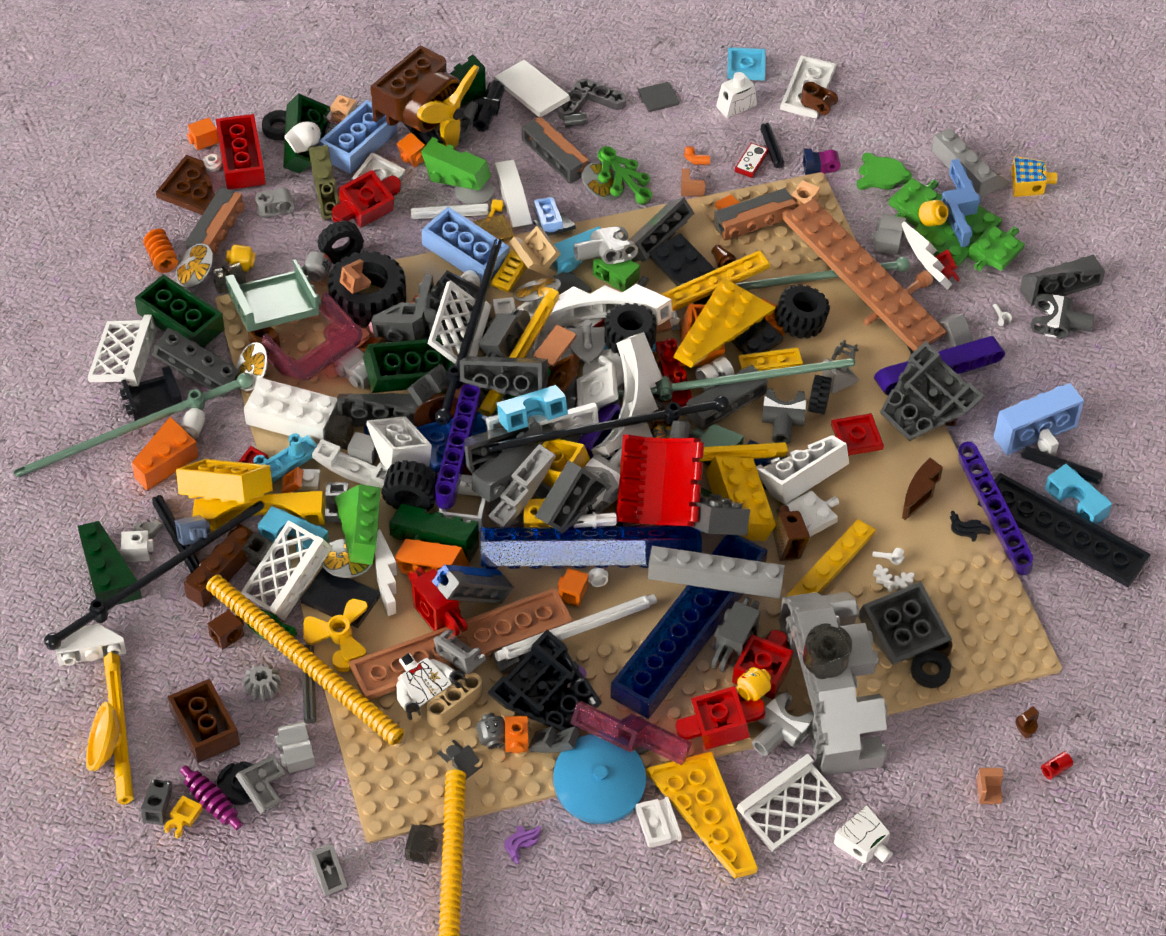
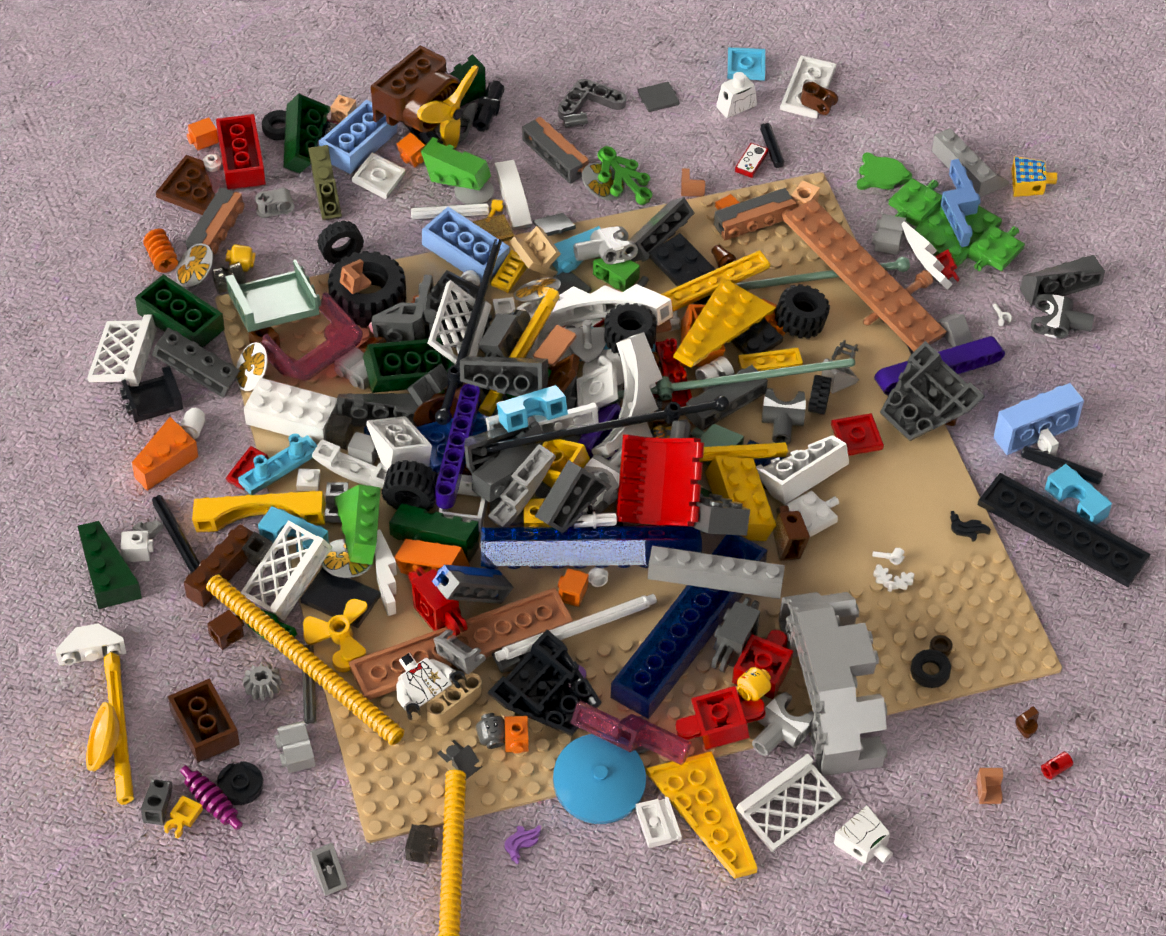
(99, 609): black bar -> none
(191, 529): sand blue brick -> none
(195, 400): sand green bar -> none
(224, 480): yellow brick -> none
(257, 782): light grey tile -> none
(292, 480): orange tile -> none
(303, 136): white cap -> none
(317, 266): light grey head -> none
(360, 192): red brick -> none
(532, 88): white tile -> none
(548, 214): light blue plate -> none
(551, 741): dark grey slope -> none
(696, 159): orange arm -> none
(820, 161): leg -> none
(827, 651): clear smoke brick -> none
(834, 559): yellow plate -> none
(904, 623): dark grey slope -> none
(921, 487): reddish brown slope -> none
(933, 213): yellow head -> none
(999, 516): dark purple beam -> none

